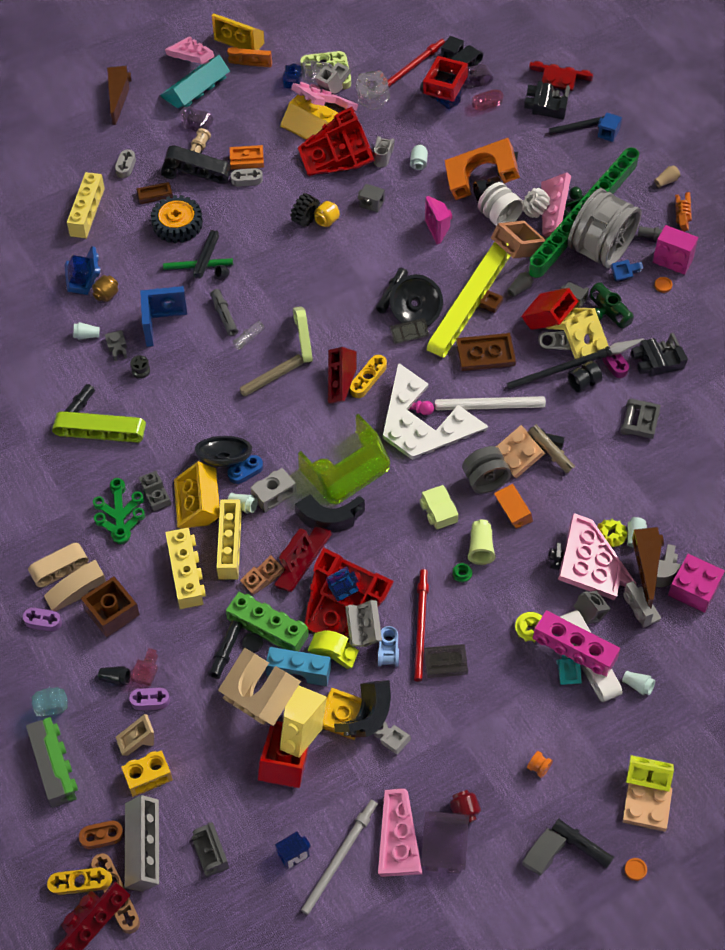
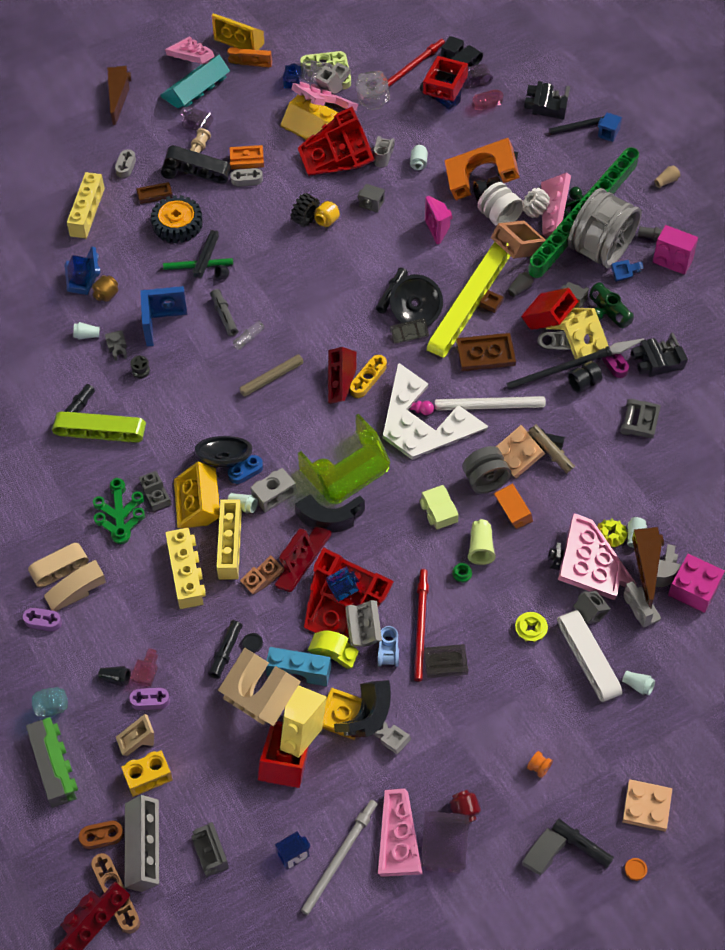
(70, 876): yellow beam -> none
(110, 606): reddish brown brick -> none
(267, 622): bright green brick -> none
(301, 321): yellowish green beam -> none
(559, 76): red bracket -> none
(569, 671): teal bracket -> none
(572, 634): dark pink brick -> none
(650, 773): neon yellow brick -> none
(663, 284): orange piece -> none
(683, 211): orange hinge -> none

